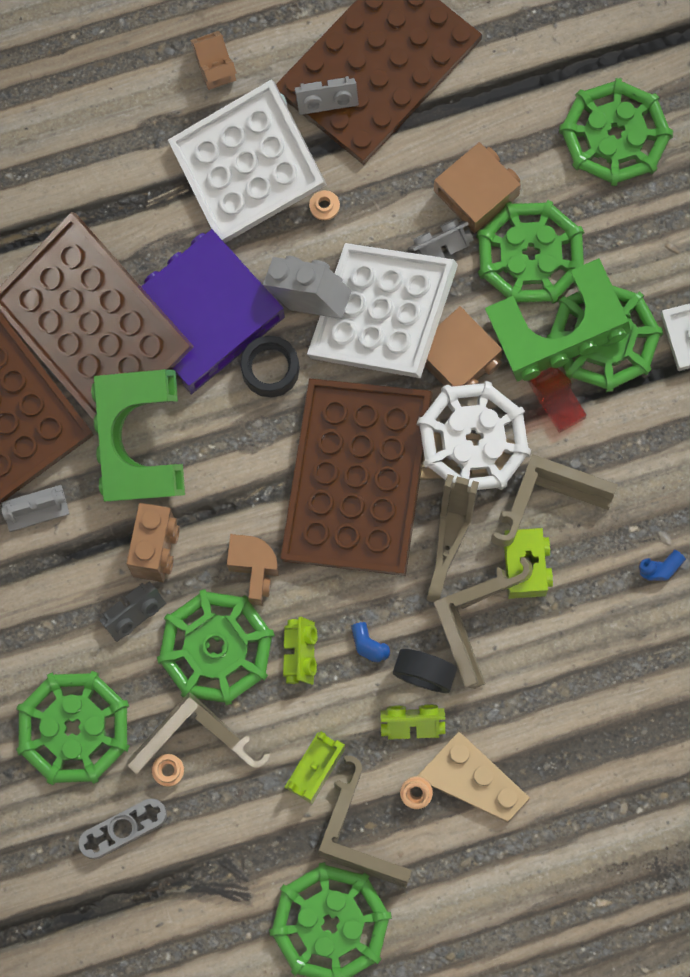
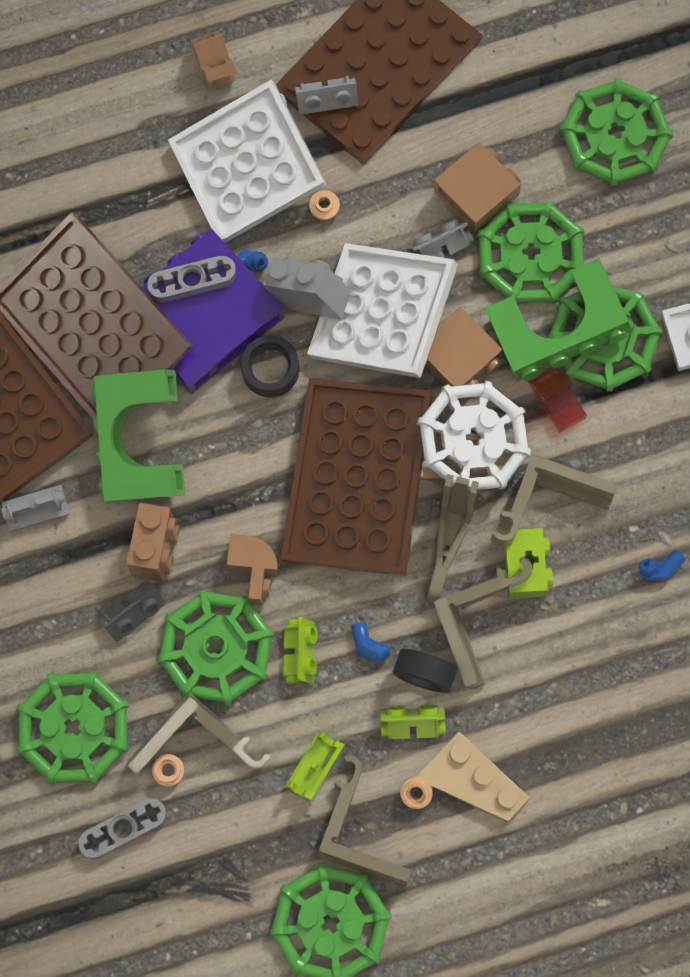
(180, 271): none -> light grey beam
(253, 260): none -> blue arm

